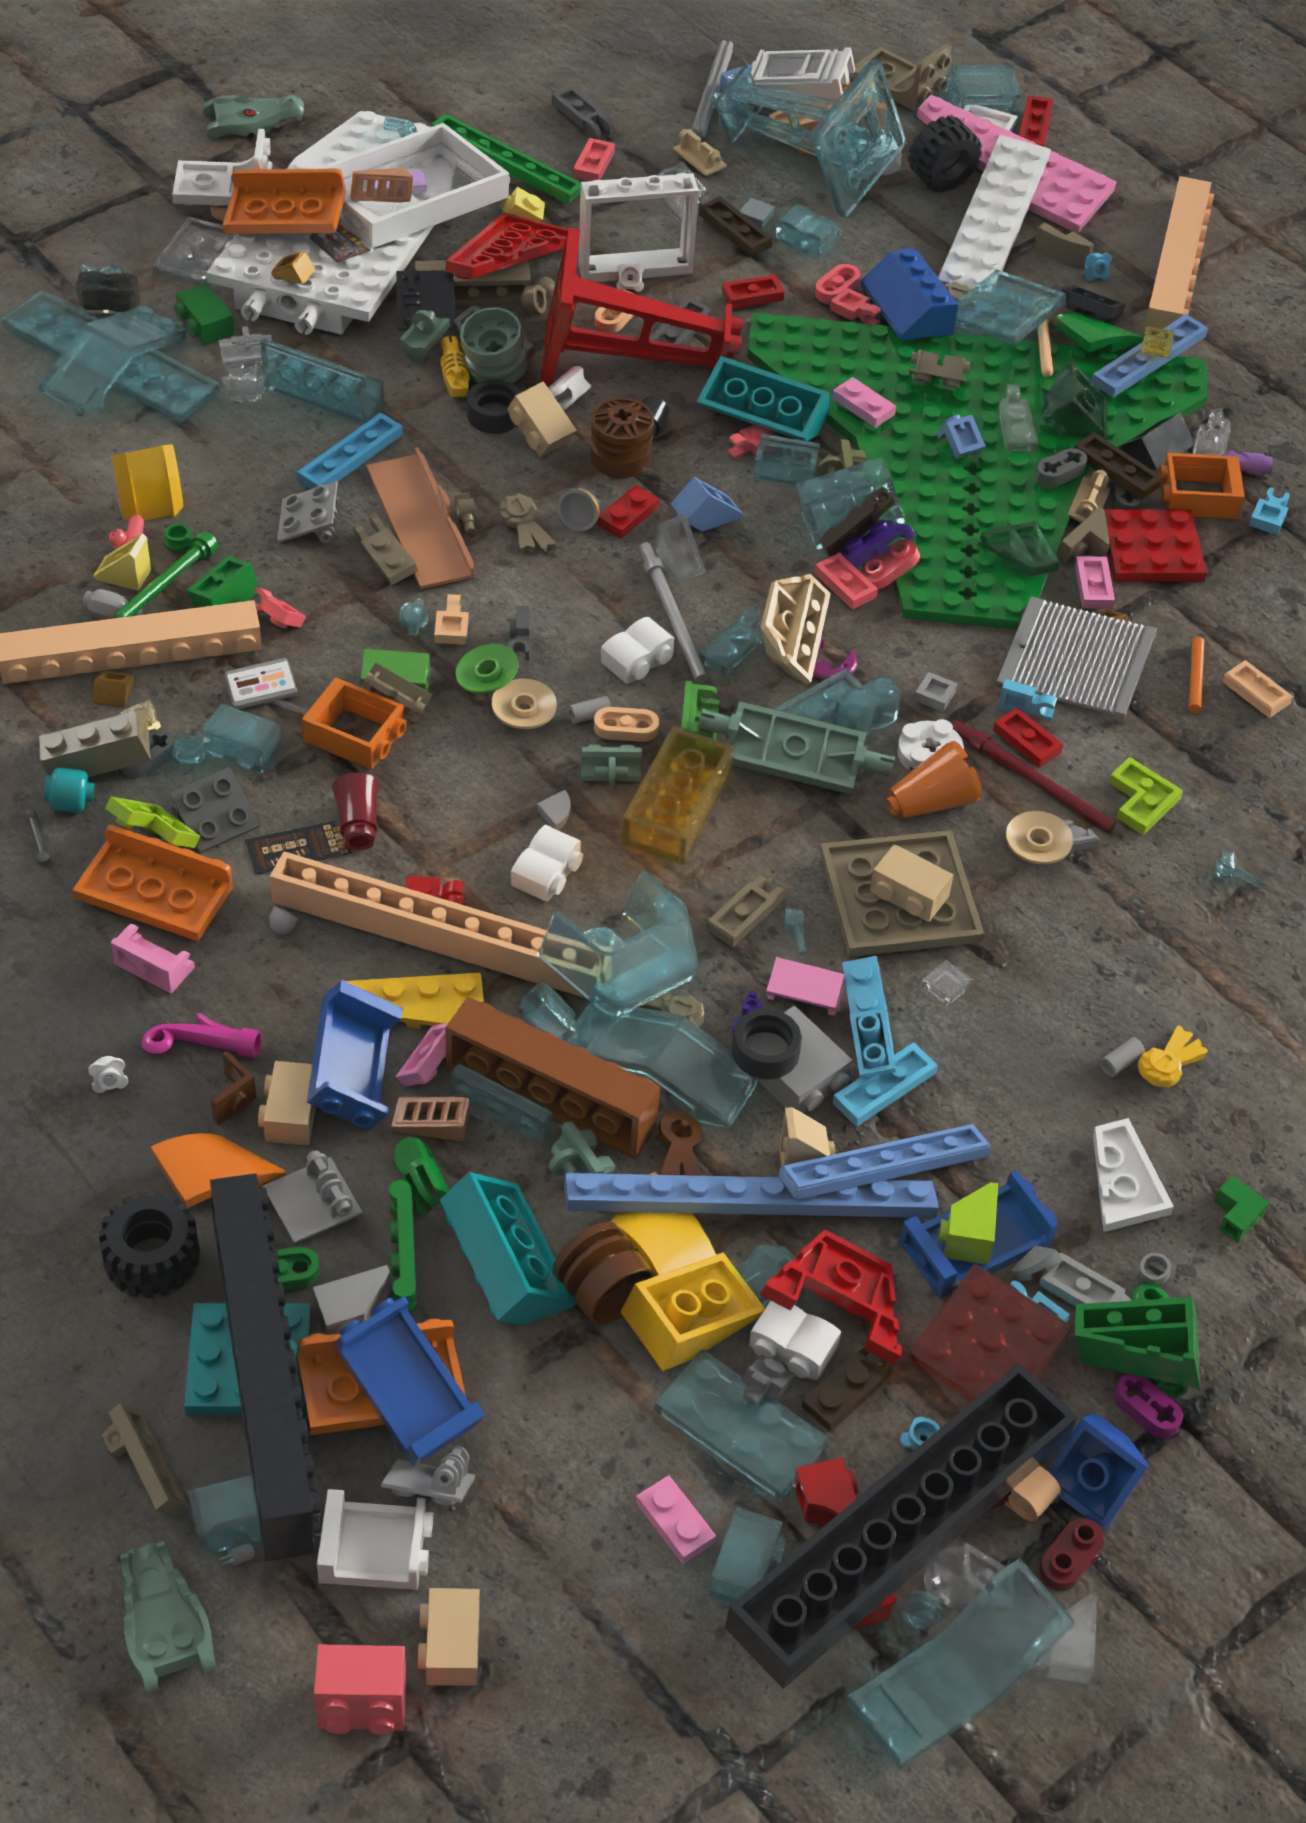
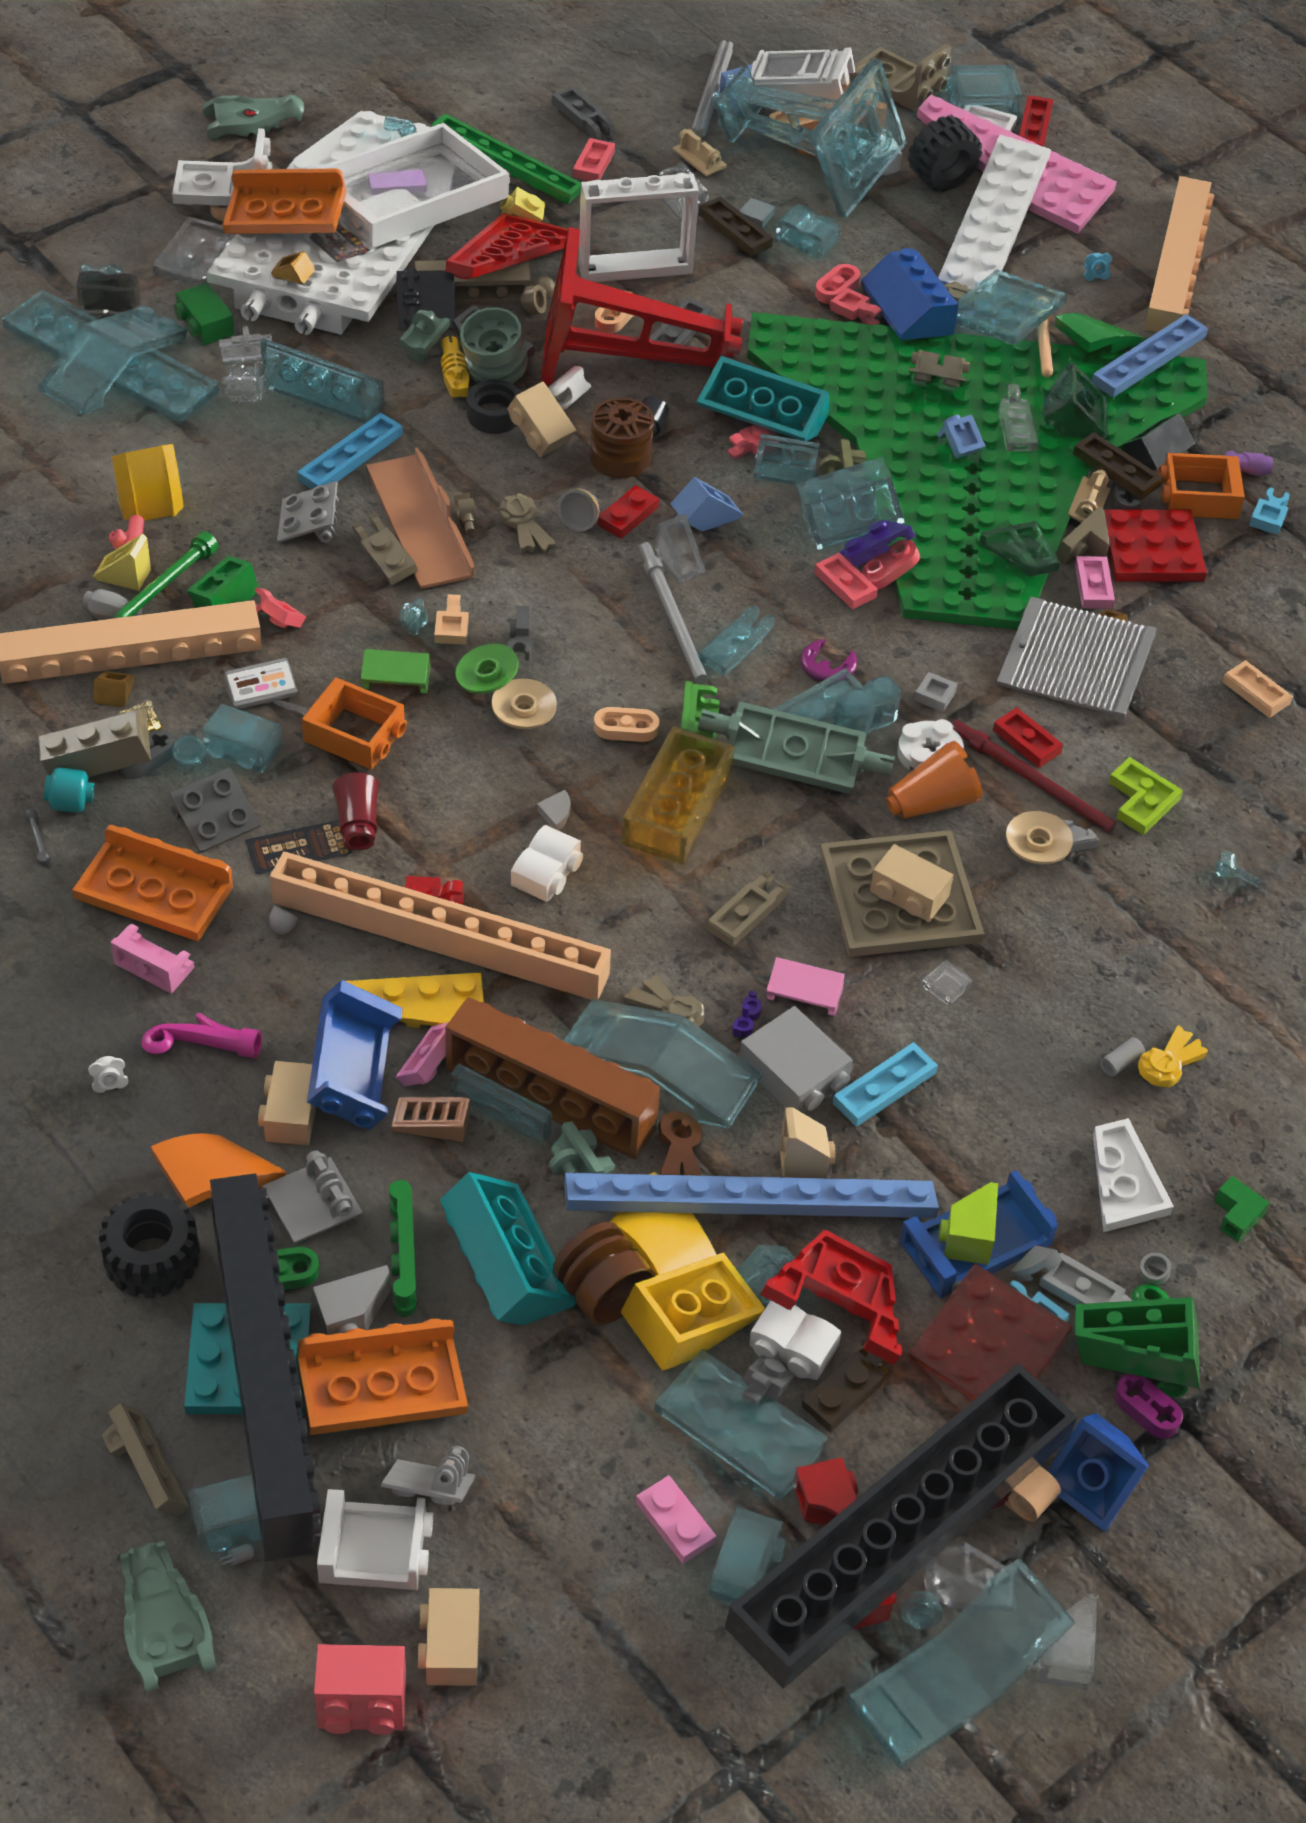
(153, 819): lime plate -> none
(177, 537): green plate -> none
(238, 1095): reddish brown bracket -> none
(394, 687): dark tan hinge -> none
(399, 187): nougat slope -> none
(406, 1381): blue panel -> none
(421, 1172): green arm -> none
(549, 1012): clear light blue brick -> none
(586, 710): light grey piece -> none
(611, 763): sand green hips -> none
(626, 270): white plate -> none
(630, 971): clear light blue windscreen -> none
(637, 650): white brick -> none
(753, 291): red plate -> none
(761, 1065): black tyre -> none
(794, 920): clear light blue hand -> none
(795, 624): tan wedge -> none
(857, 522): dark brown hinge -> none
(864, 402): bright pink plate -> none
(869, 1017): medium azure slope -> none
(884, 1161): medium blue tile -> none
(919, 1428): medium azure plate -> none
(1024, 697): medium azure plate -> none
(1061, 468): dark grey beam -> none
(1067, 249): dark tan slope -> none
(1074, 1551): dark red plate -> none
(1099, 305): black plate -> none
(1157, 342): clear yellow plate -> none
(1196, 675): orange bar -> none
(1213, 436): clear hinge -> none

